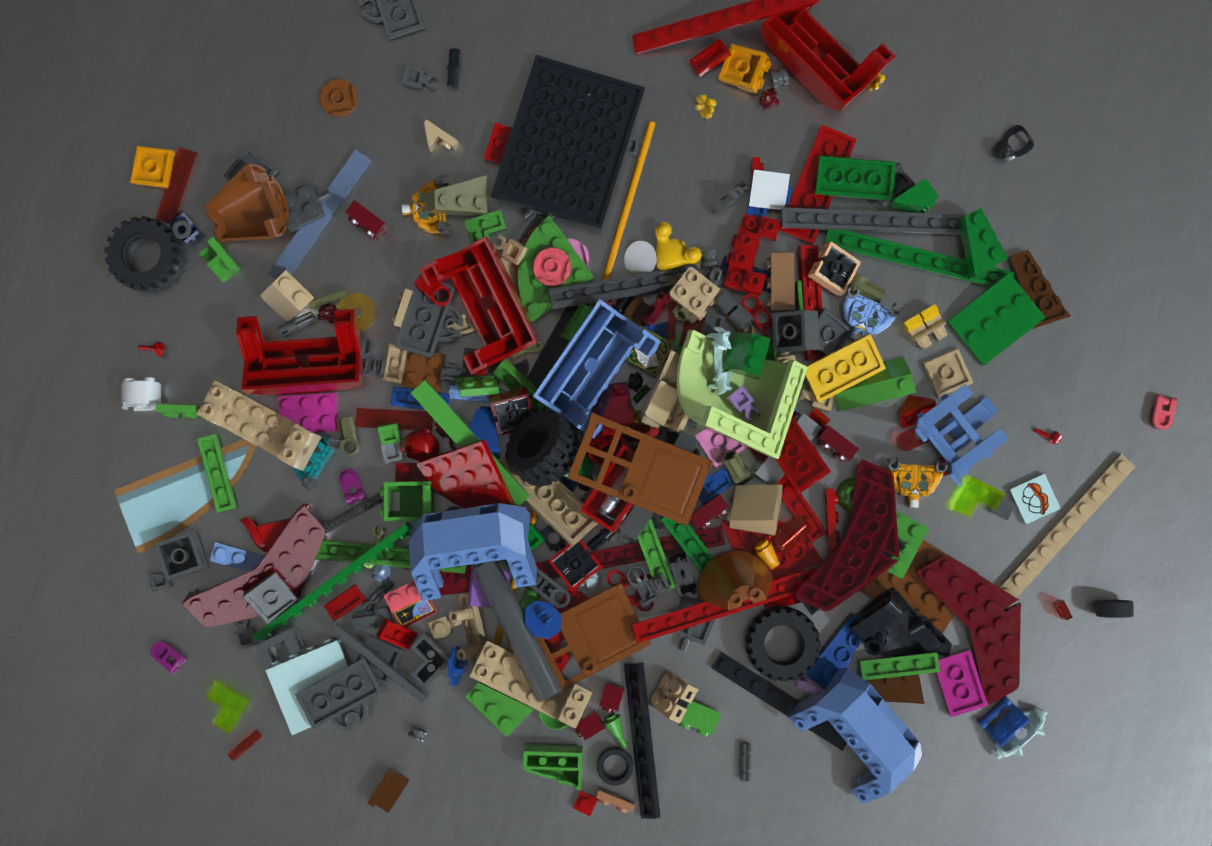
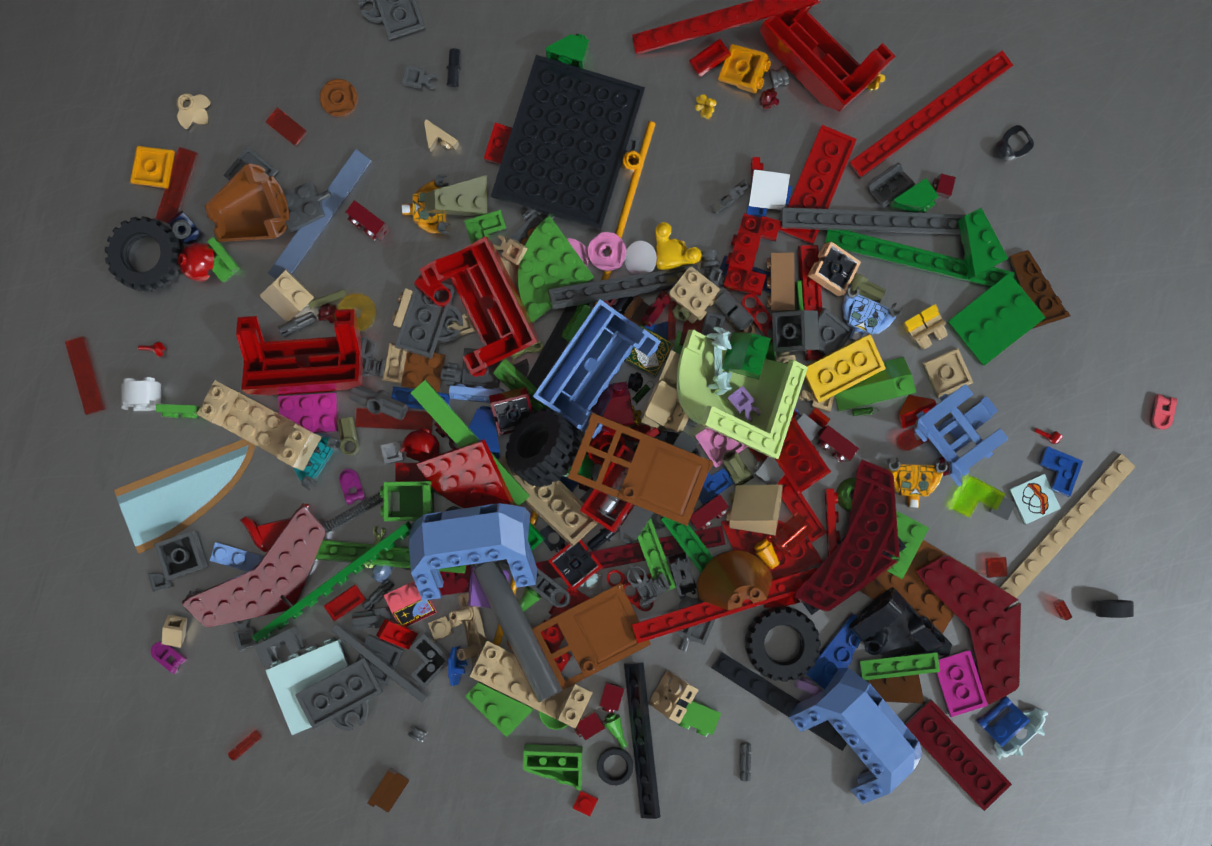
(85, 375): none -> clear red tile
(174, 630): none -> tan brick
(194, 112): none -> tan plate
(196, 261): none -> red cylinder
(217, 473): bright green plate -> none
(232, 706): clear neon green plate -> none
(270, 597): plate -> none
(286, 126): none -> clear red tile
(379, 402): none -> dark grey piece
(389, 433): bright green plate -> none
(477, 385): bright green plate -> none
(542, 619): blue piece -> none
(552, 266): coral tile -> none
(570, 50): none -> green slope
(606, 798): nougat plate -> none
(616, 245): none -> bright pink plate
(634, 159): none -> light orange cone
(855, 178): green tile -> none
(862, 411): none -> bright green piece
(931, 114): none -> red plate
(944, 185): none -> dark red plate
(957, 755): none -> dark red plate
(996, 567): none -> clear red plate
(1066, 468): none -> blue plate

